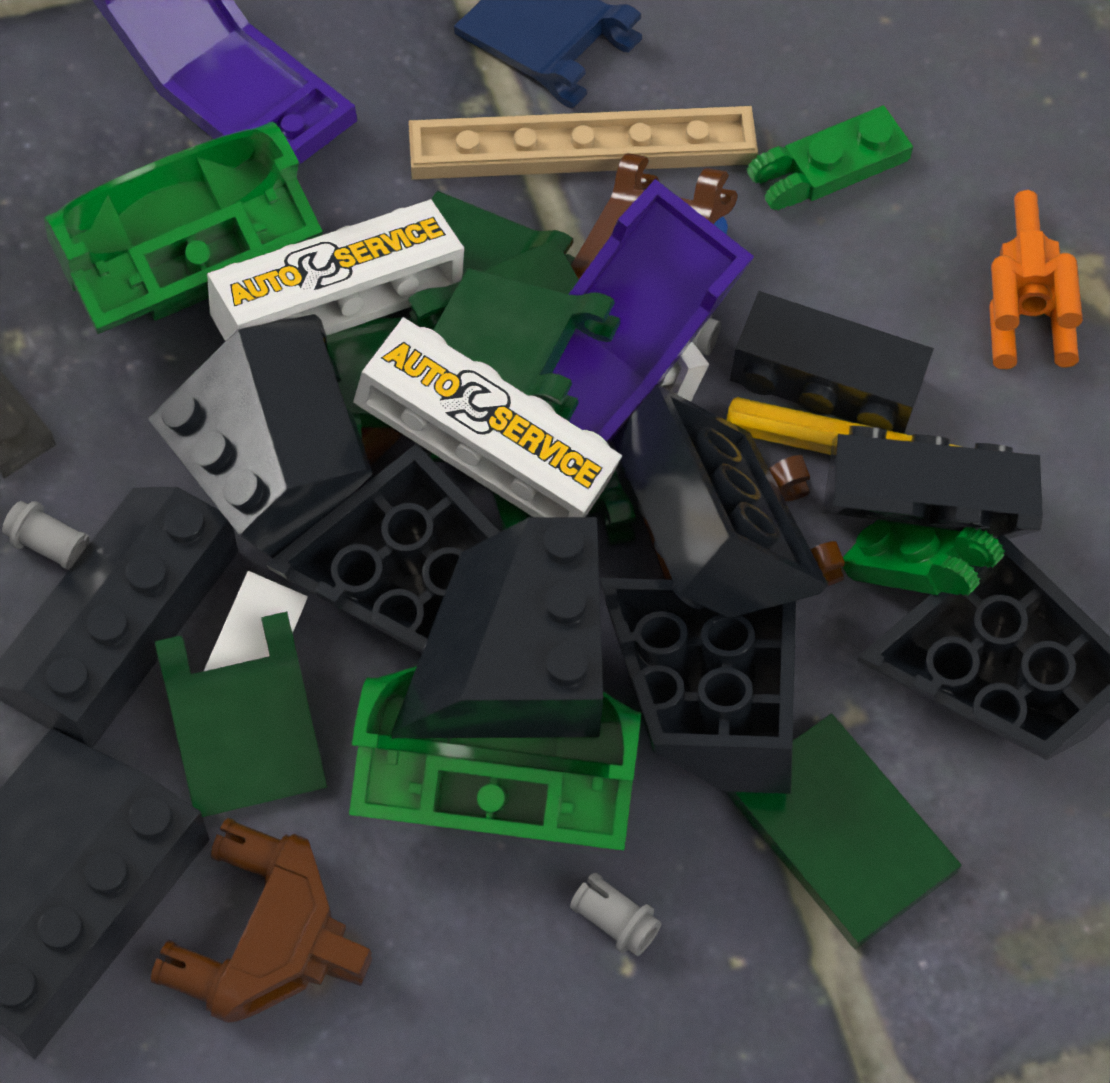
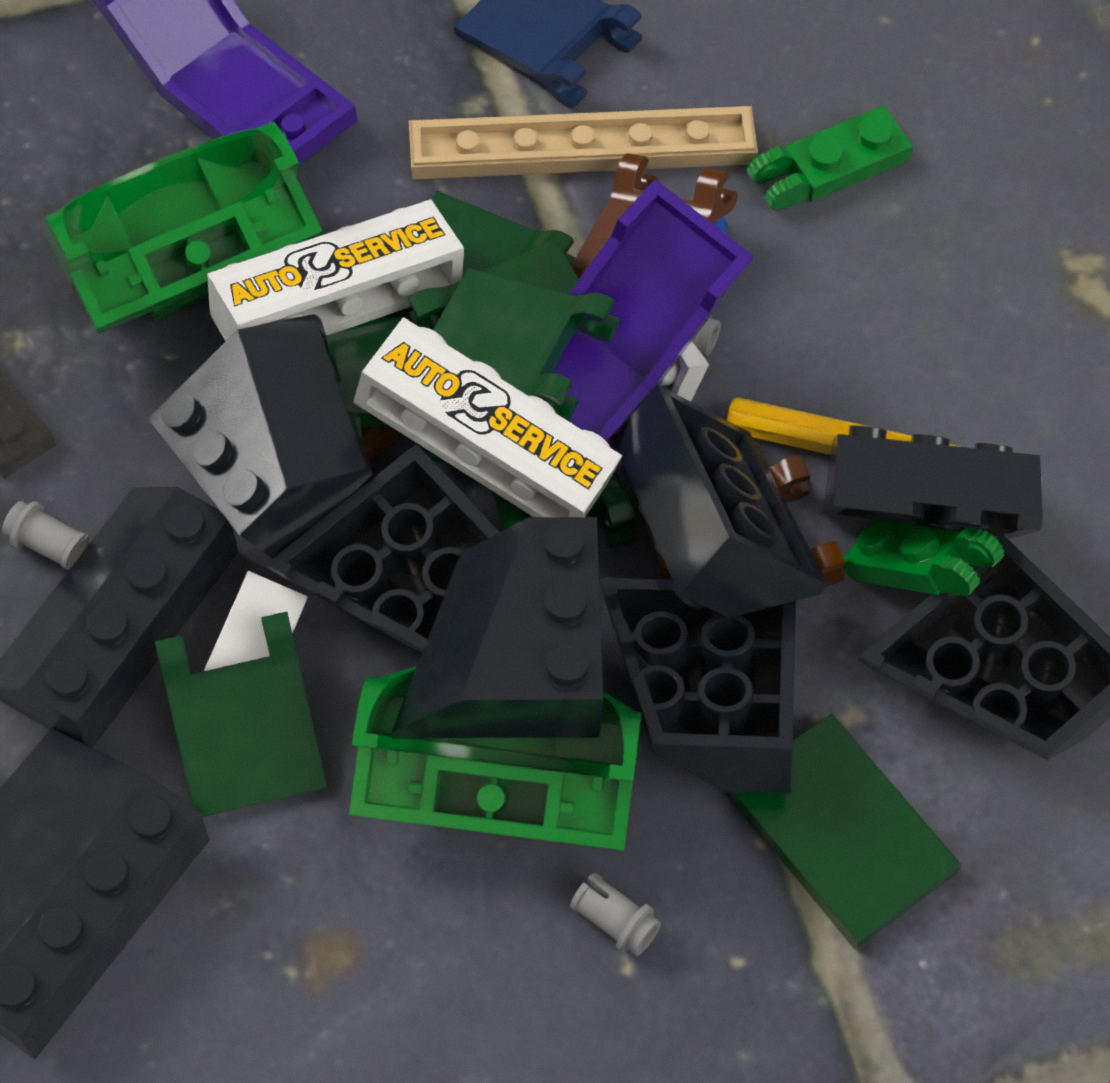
(285, 941): reddish brown connector -> none
(829, 364): black brick -> none
(1034, 281): orange plant -> none

